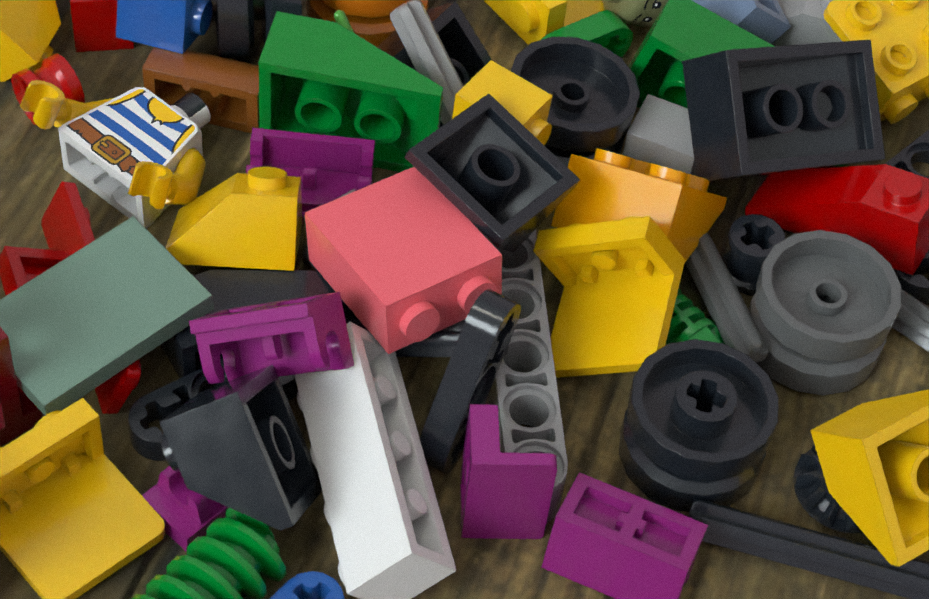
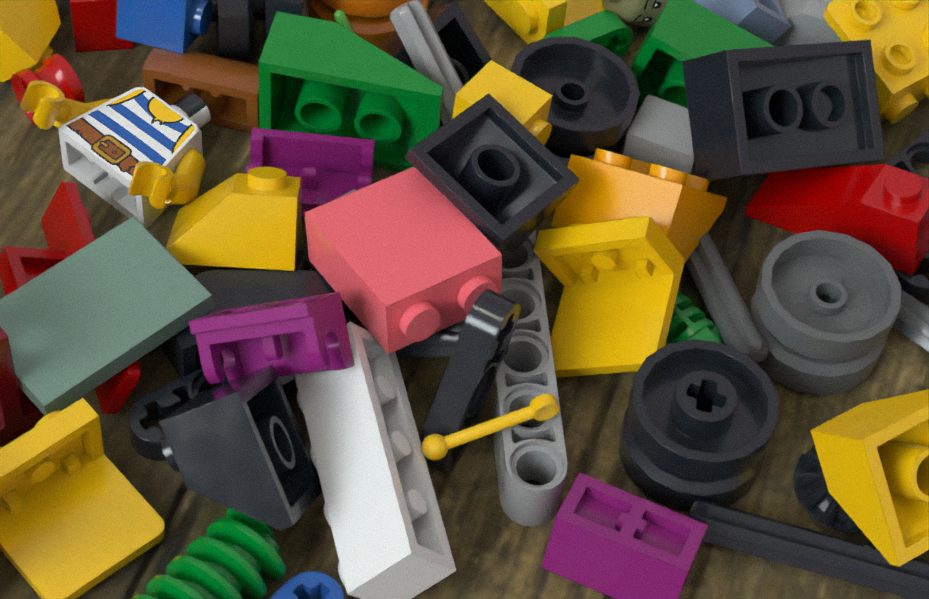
(183, 510): magenta tile -> none
(502, 491): magenta panel -> none
(541, 408): none -> yellow hinge
(750, 243): black bush -> none

